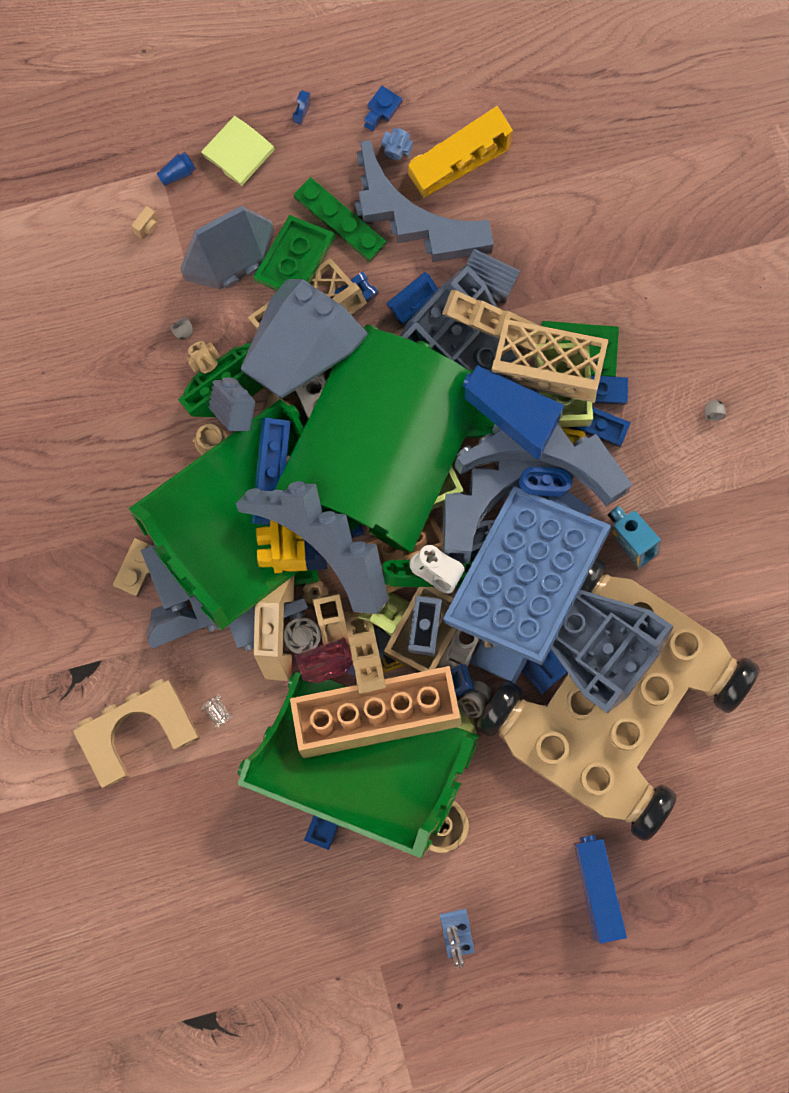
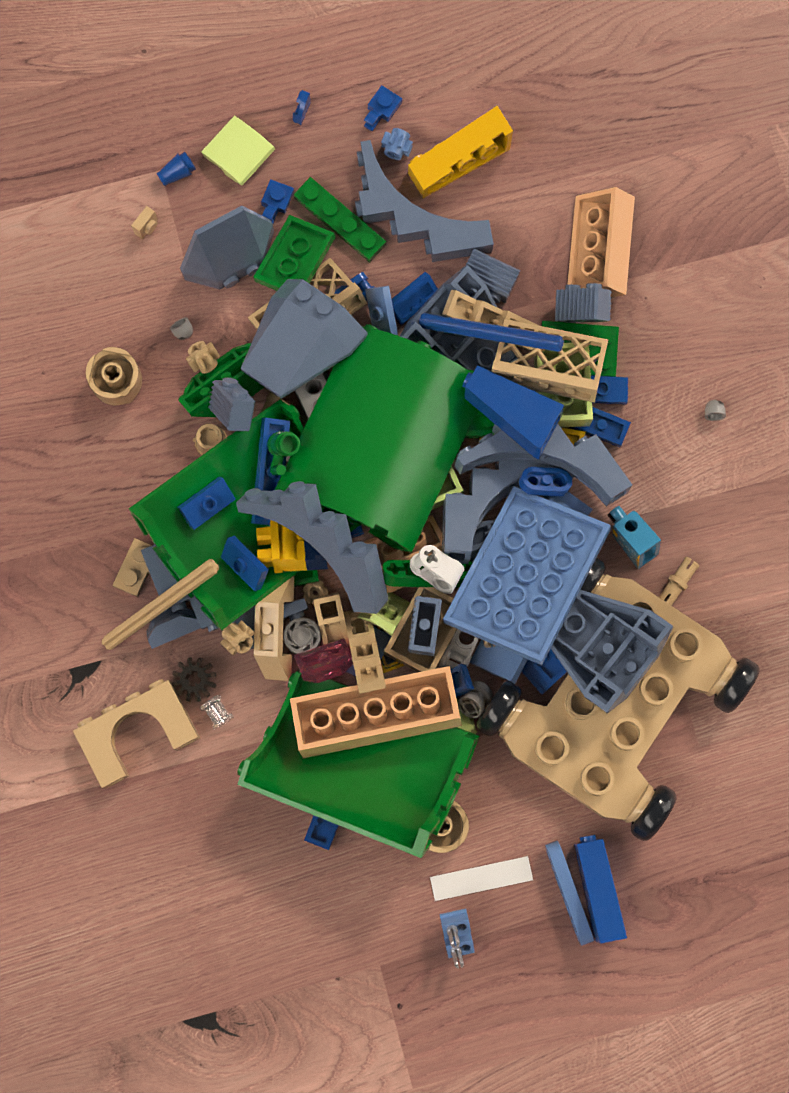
(105, 365): none -> tan brick
(160, 604): none -> tan axle
(187, 685): none -> clear smoke gear
(206, 503): none -> blue plate
(237, 638): none -> tan gear
(244, 563): none -> blue plate
(276, 199): none -> blue plate
(282, 445): none -> green piece
(381, 309): none -> medium blue plate
(481, 878): none -> white sticker
(491, 332): none -> blue axle
(569, 893): none -> medium blue beam
(583, 304): none -> sand blue brick
(602, 240): none -> light nougat slope
(678, 581): none -> tan pin

